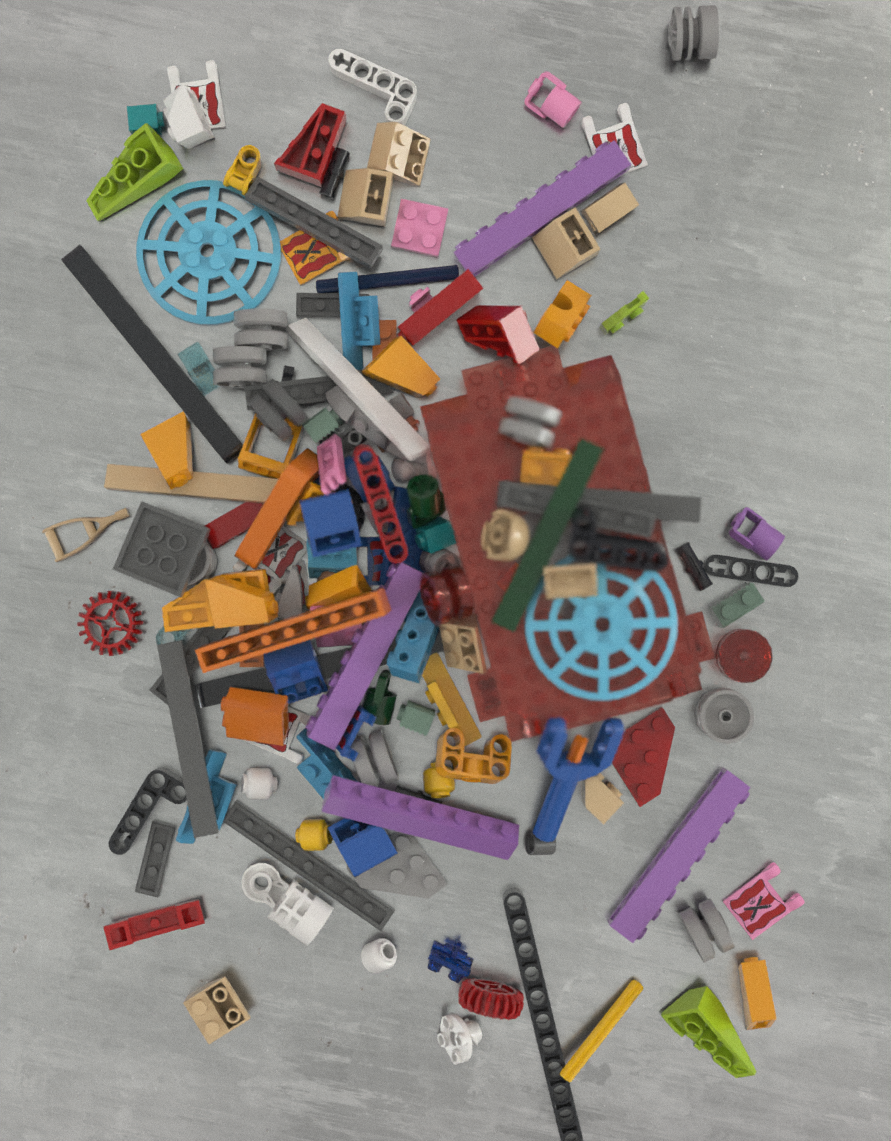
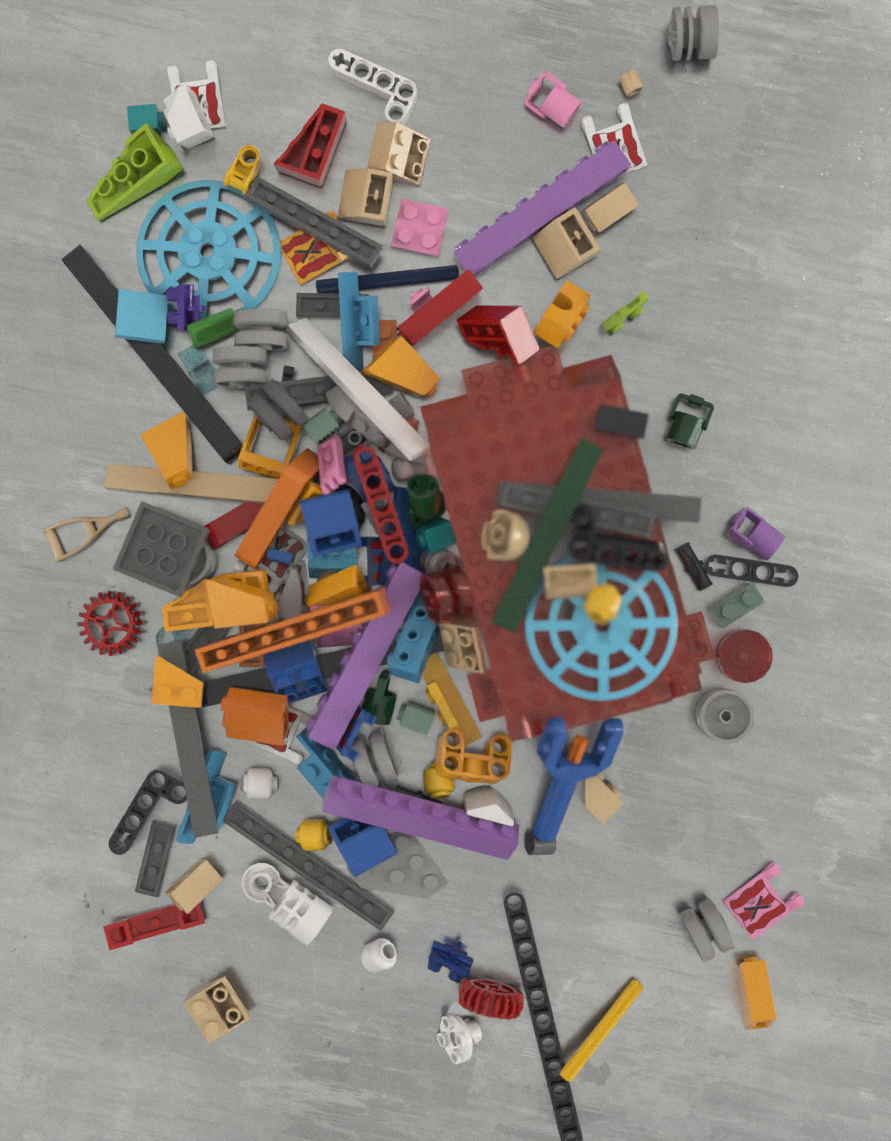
(141, 316): none -> medium azure tile
(175, 686): none -> light orange wing
(187, 306): none -> dark purple hips
(194, 886): none -> tan hinge
(212, 328): none -> bright green tile
(279, 556): none -> blue tile
(334, 173): black pin -> none
(489, 805): none -> white slope
(530, 420): light grey wheel -> none
(543, 467): light orange bracket -> none
(602, 603): none -> yellow head
(621, 421): none -> black tile
(631, 82): none -> tan hose
(644, 755): red plate -> none
(678, 855): medium lavender brick -> none
(687, 428): none -> dark green piece
(705, 1022): lime wedge -> none

